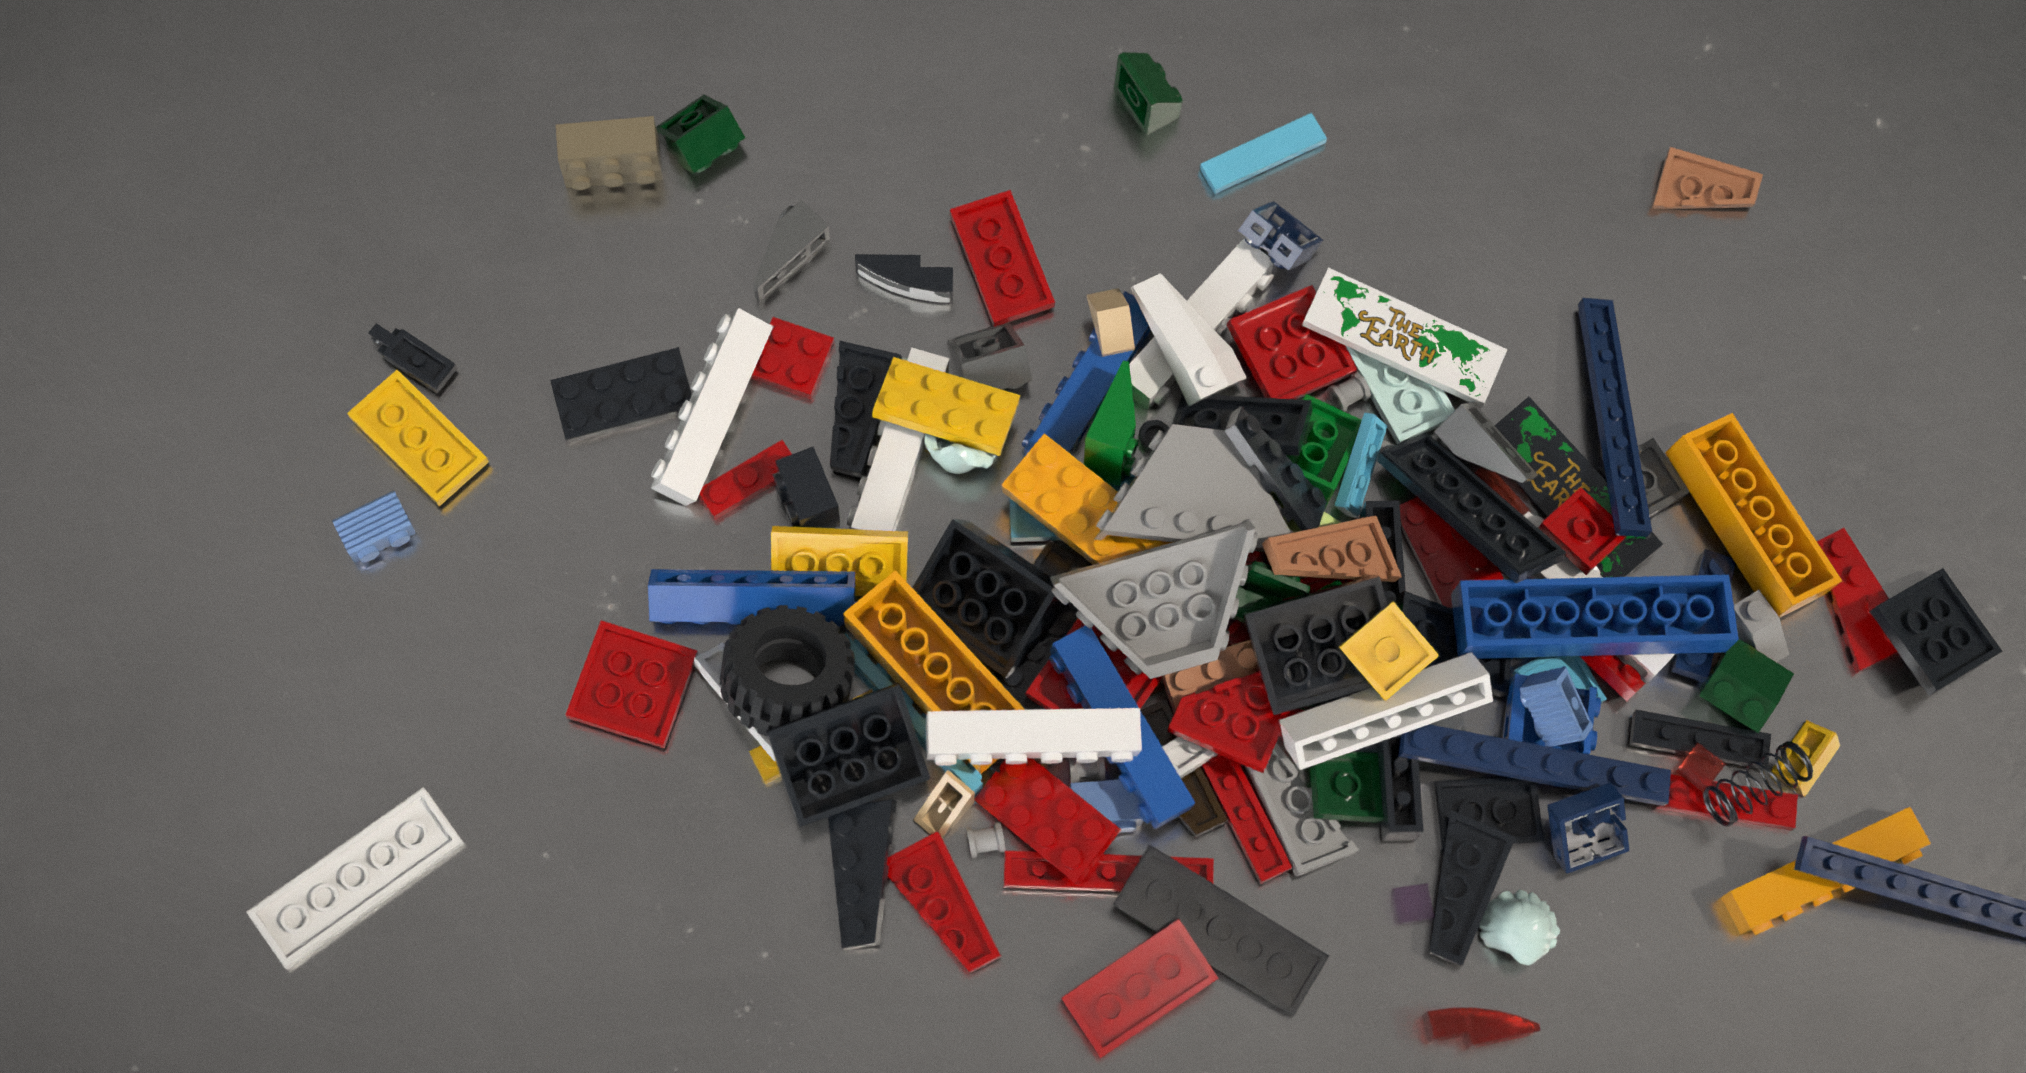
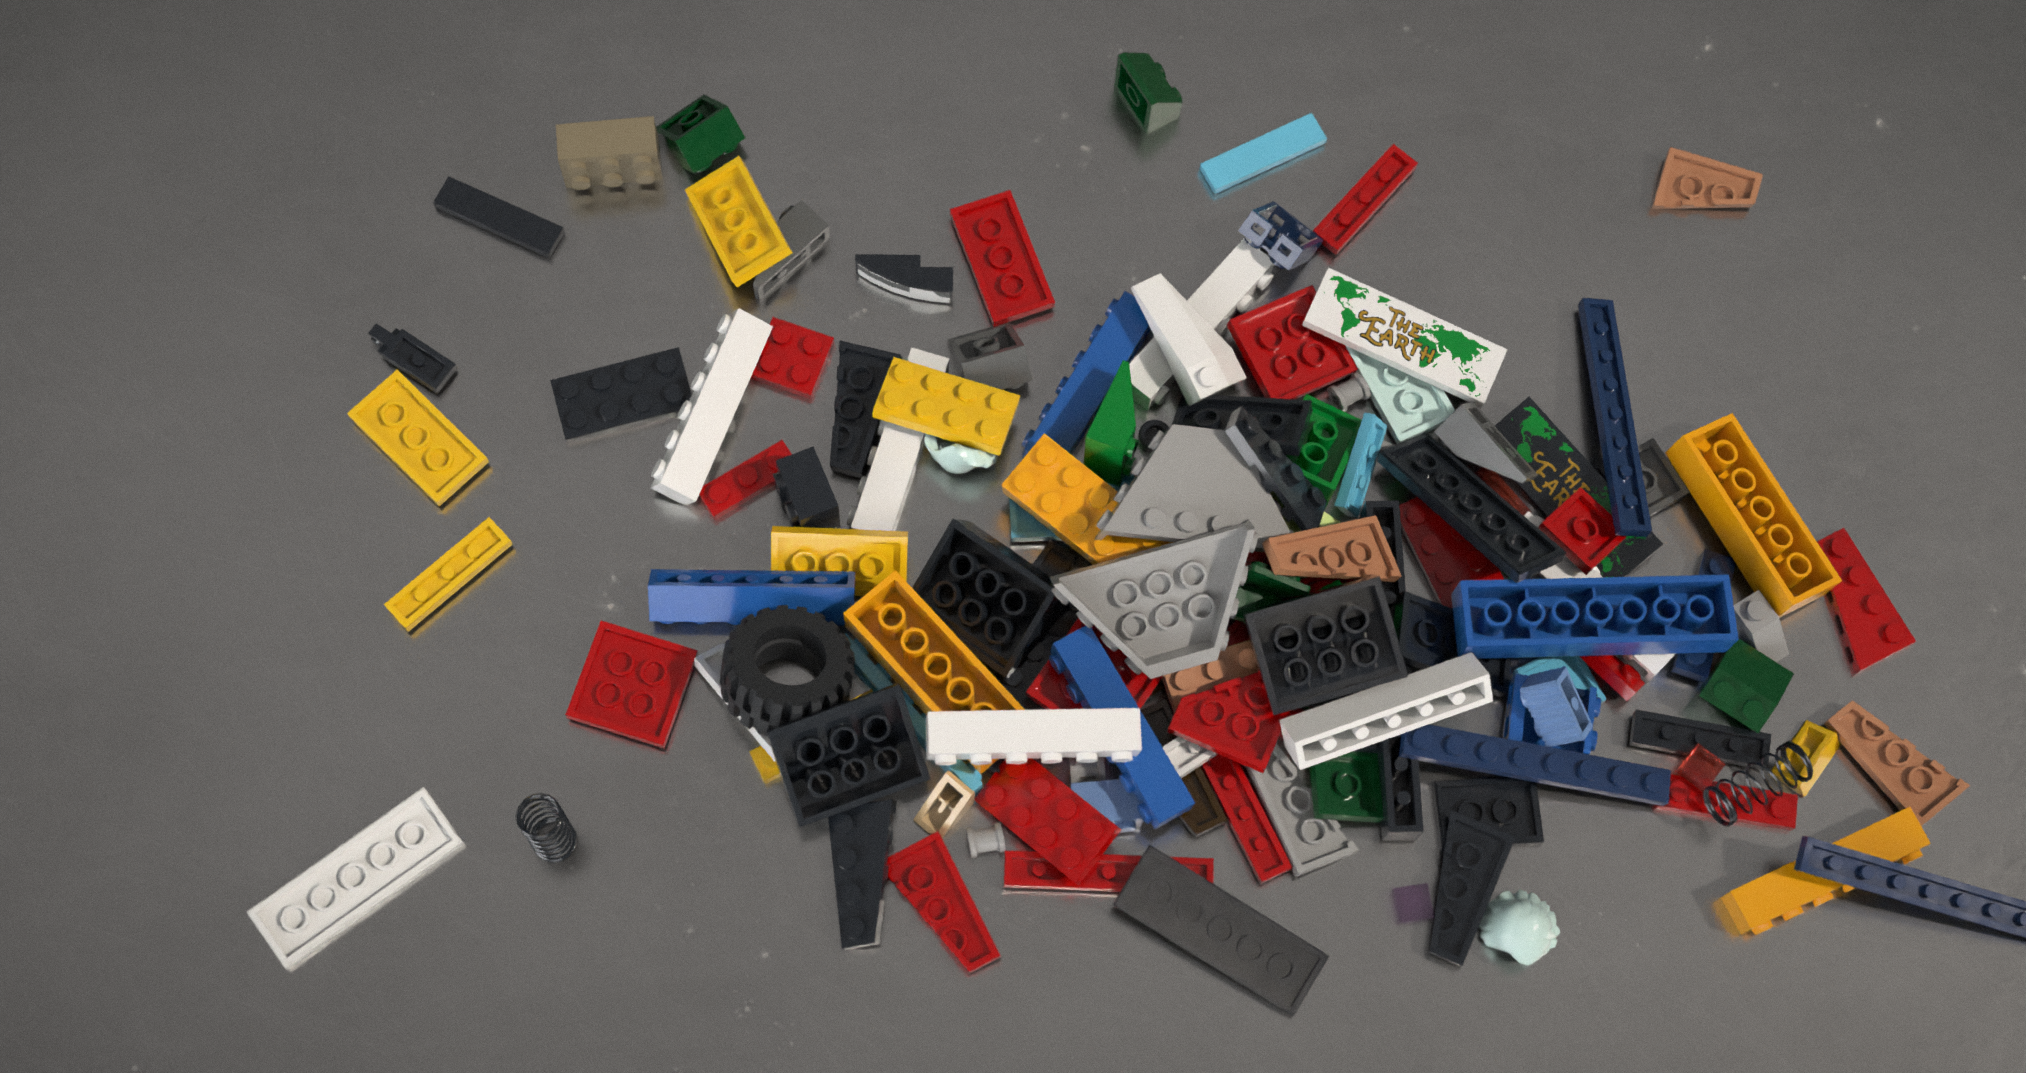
(374, 527): medium blue brick -> none
(448, 574): none -> yellow plate
(499, 217): none -> black tile
(533, 838): none -> black piece
(738, 221): none -> yellow plate
(1111, 321): tan slope -> none
(1139, 987): red plate -> none
(1365, 198): none -> red plate
(1388, 651): yellow plate -> none
(1476, 1026): clear red slope -> none
(1601, 833): dark blue piece -> none
(1895, 763): none -> nougat wing
(1935, 631): black plate -> none

